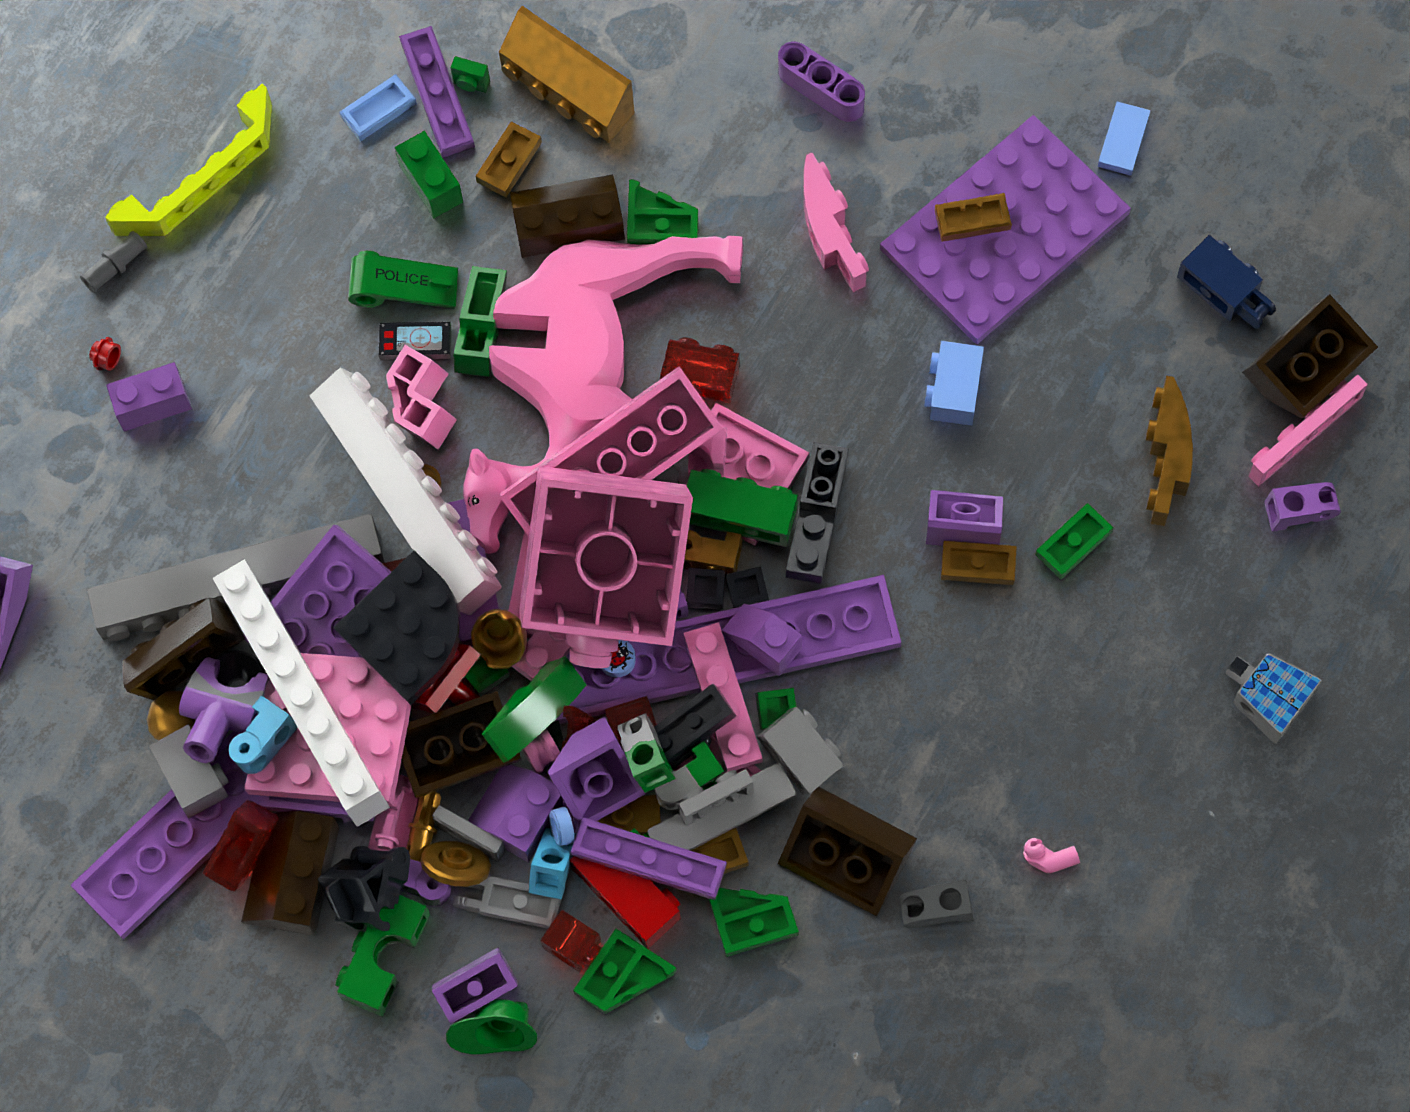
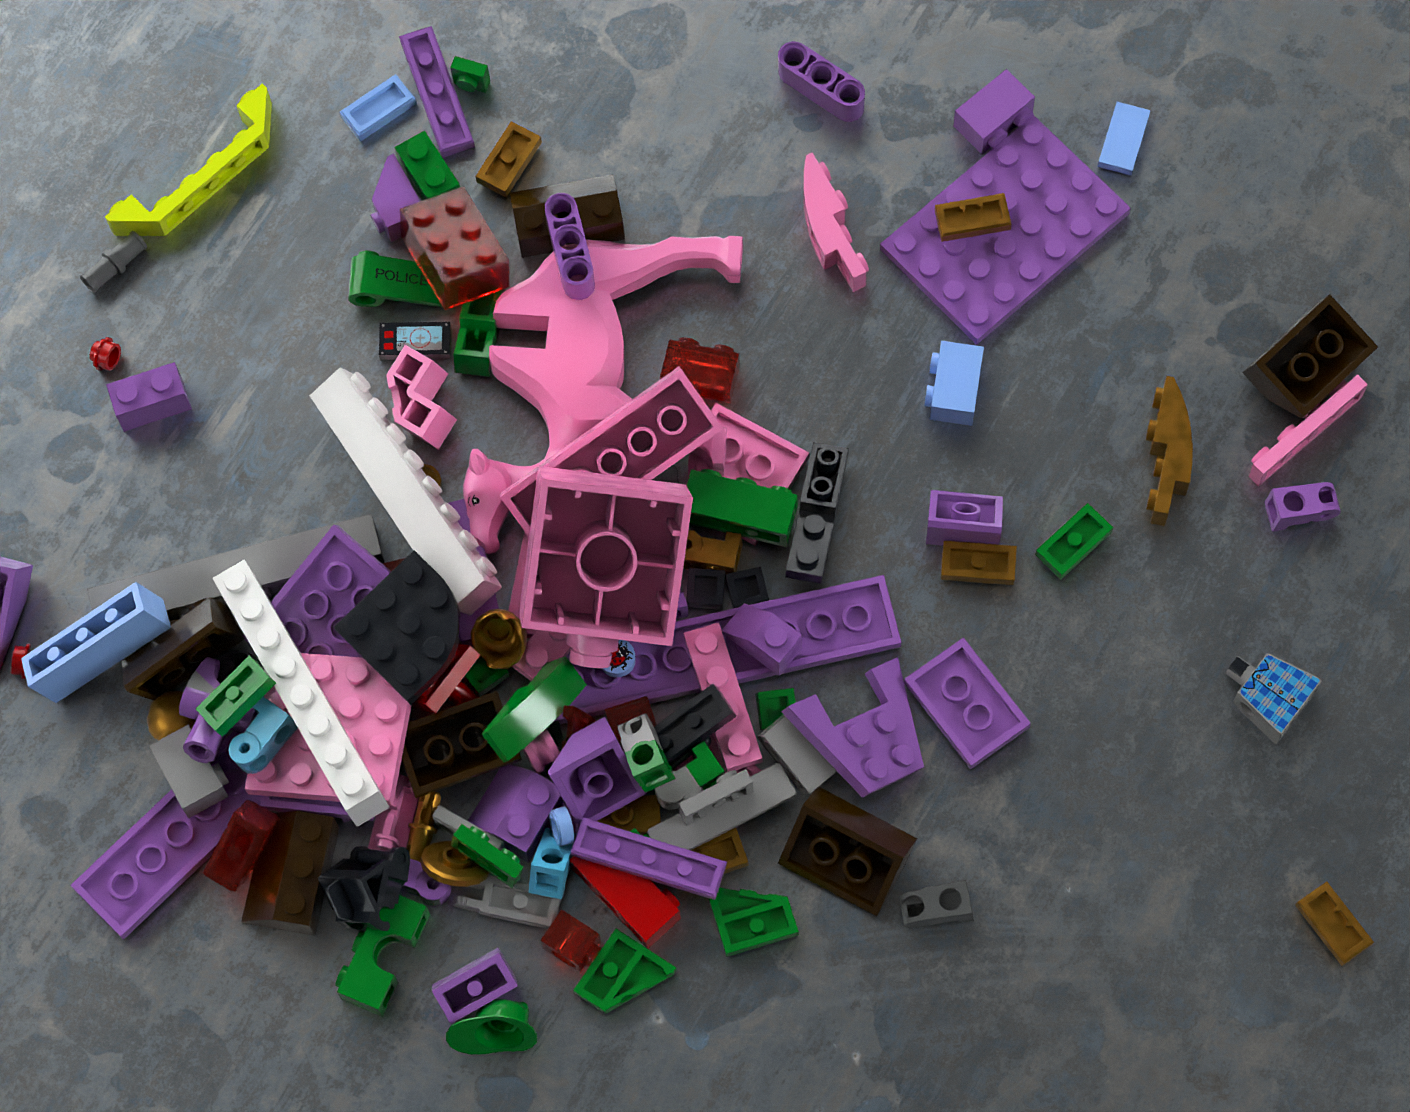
(16, 663): none -> red plate
(95, 642): none -> light blue brick
(235, 696): none -> green plate
(390, 195): none -> medium lavender slope
(454, 248): none -> clear red brick
(475, 846): none -> green plate
(566, 76): pearl gold slope -> none
(569, 231): none -> medium lavender beam
(657, 216): green wing -> none
(871, 747): none -> medium lavender wing
(967, 703): none -> medium lavender plate
(994, 112): none -> medium lavender brick
(1047, 860): bright pink arm -> none
(1225, 282): dark blue brick -> none
(1334, 923): none -> pearl gold plate

